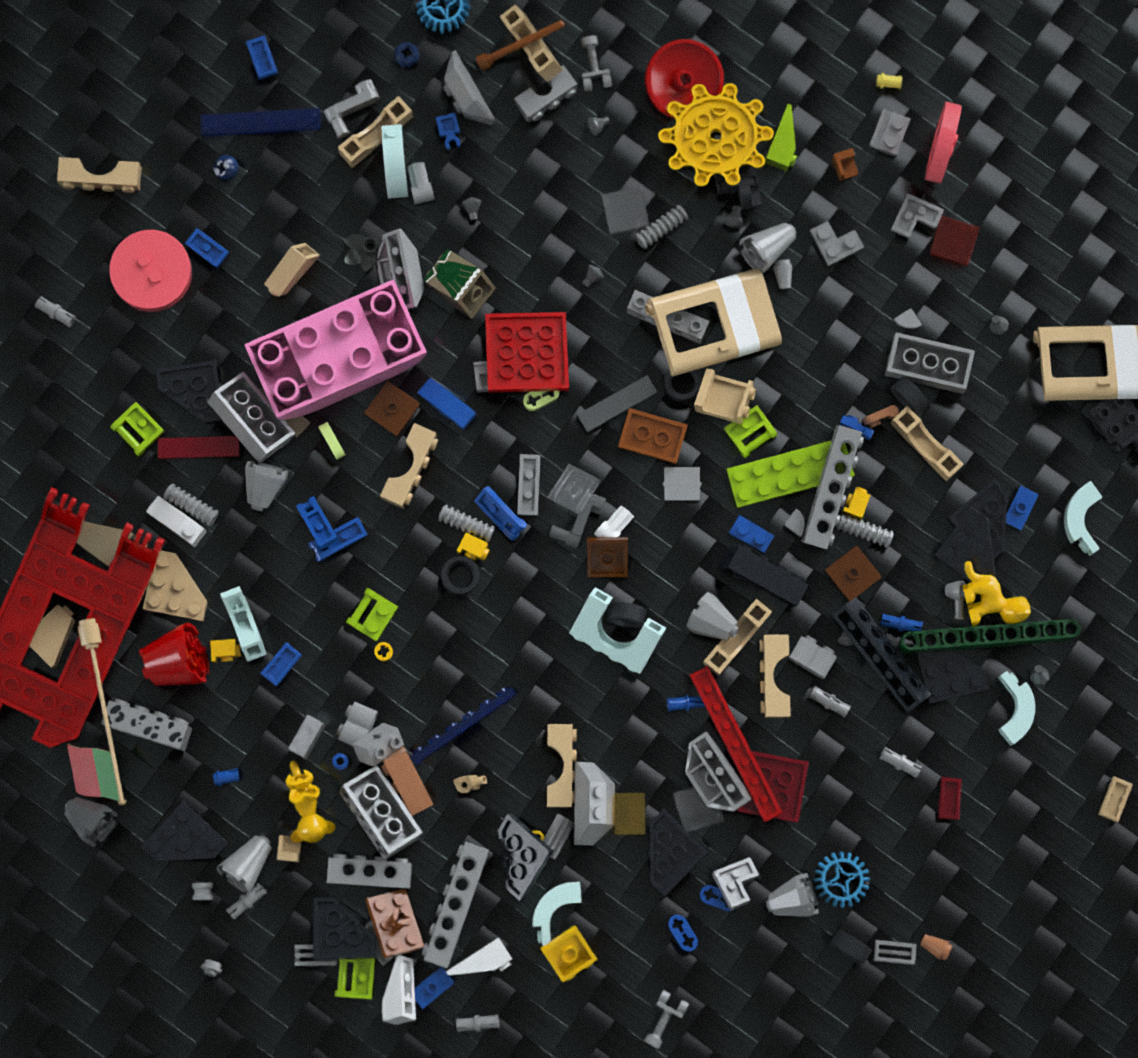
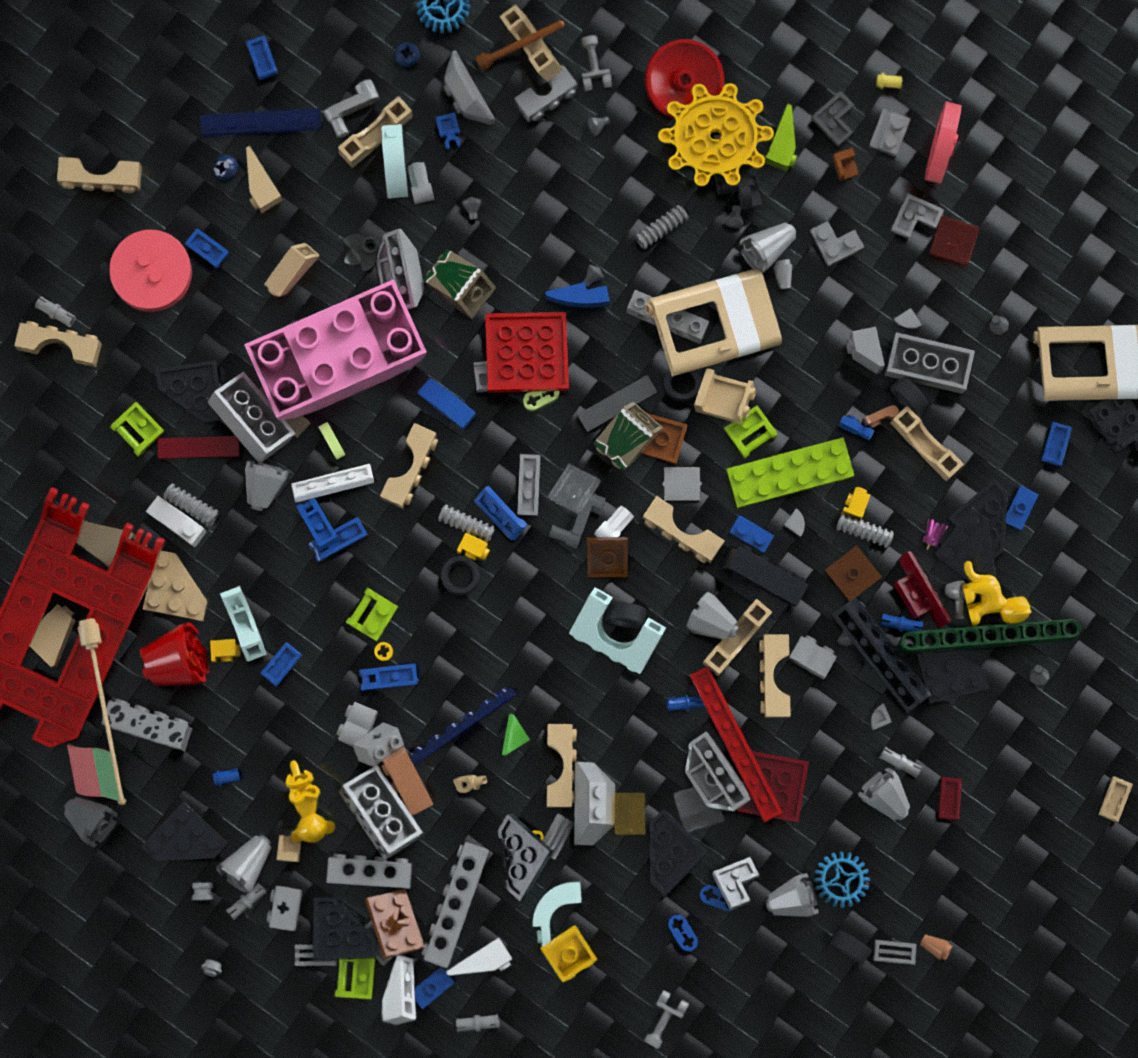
(33, 338): none -> tan arch
(261, 187): none -> tan slope
(289, 919): none -> light grey brick
(306, 737): flat silver piece -> none
(332, 483): none -> white tile
(335, 761): blue pin -> none
(389, 677): none -> blue plate
(392, 408): reddish brown plate -> none
(514, 737): none -> bright green slope
(578, 296): none -> blue slope
(625, 210): clear tile -> none
(627, 435): none -> slope
(703, 545): none -> tan arch
(829, 701): light grey pin -> none
(830, 116): none -> dark grey plate
(834, 456): light grey brick -> none
(866, 349): none -> light grey slope
(880, 717): none -> light grey tile
(886, 795): none -> light grey cone
(918, 592): none -> dark red bracket
(933, 533): none -> flat silver piece
(1024, 709): light aqua arch -> none
(1056, 444): none -> blue plate
(1075, 514): light aqua arch -> none

